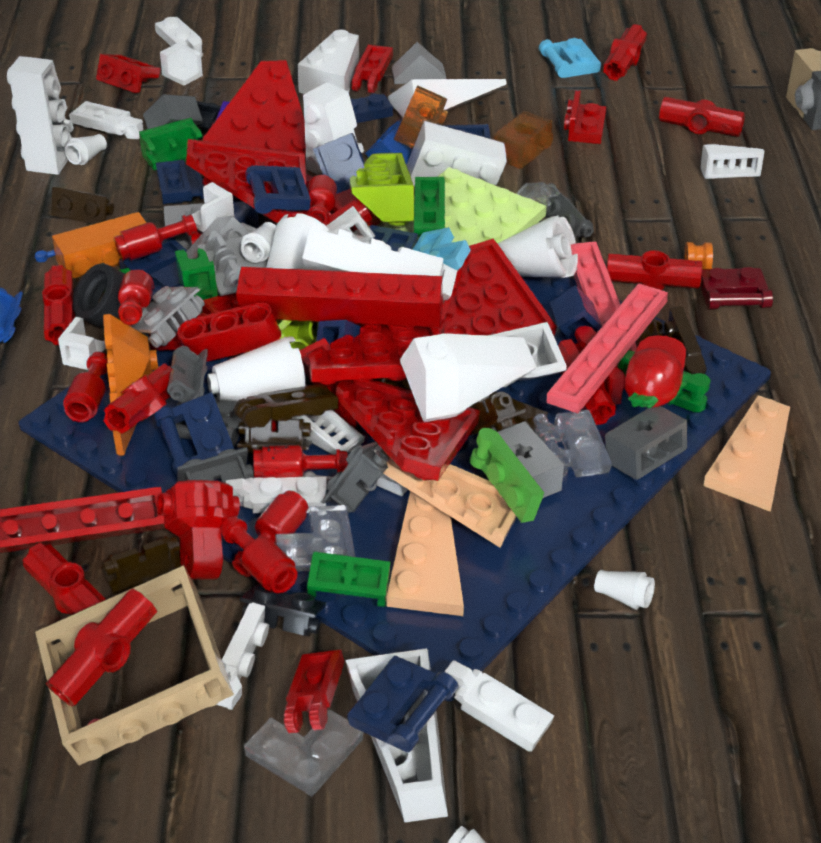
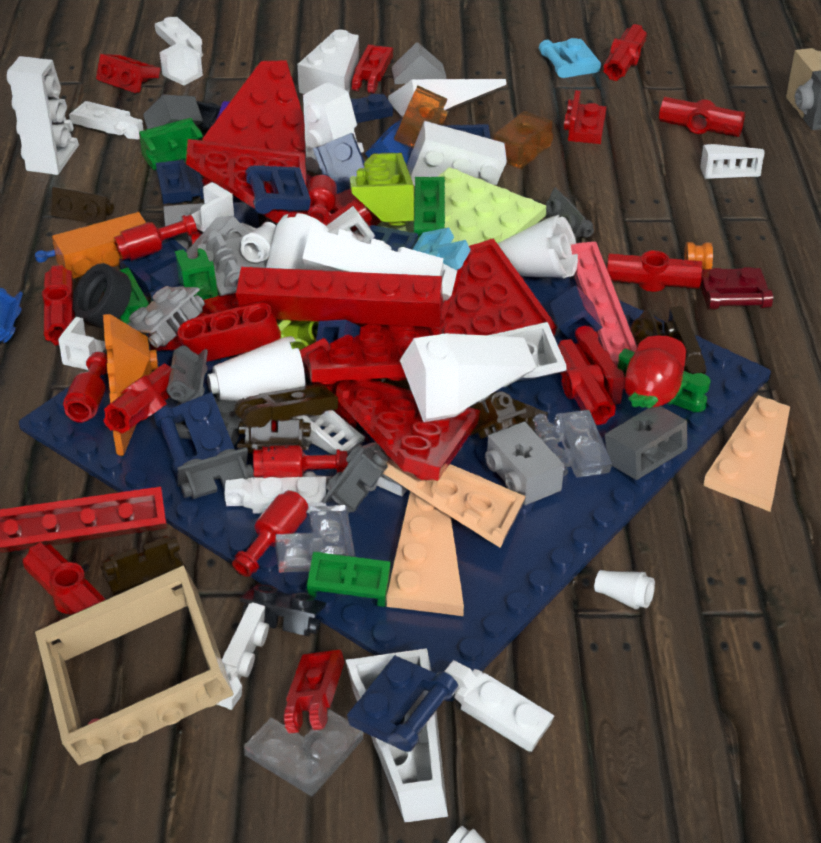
(83, 149): white cone -> none
(101, 647): red piece -> none
(133, 295): red piece -> none
(195, 514): red piece -> none
(261, 557): red piece -> none
(507, 474): bright green plate -> none
(539, 192): clear plate -> none
(606, 348): coral tile -> none

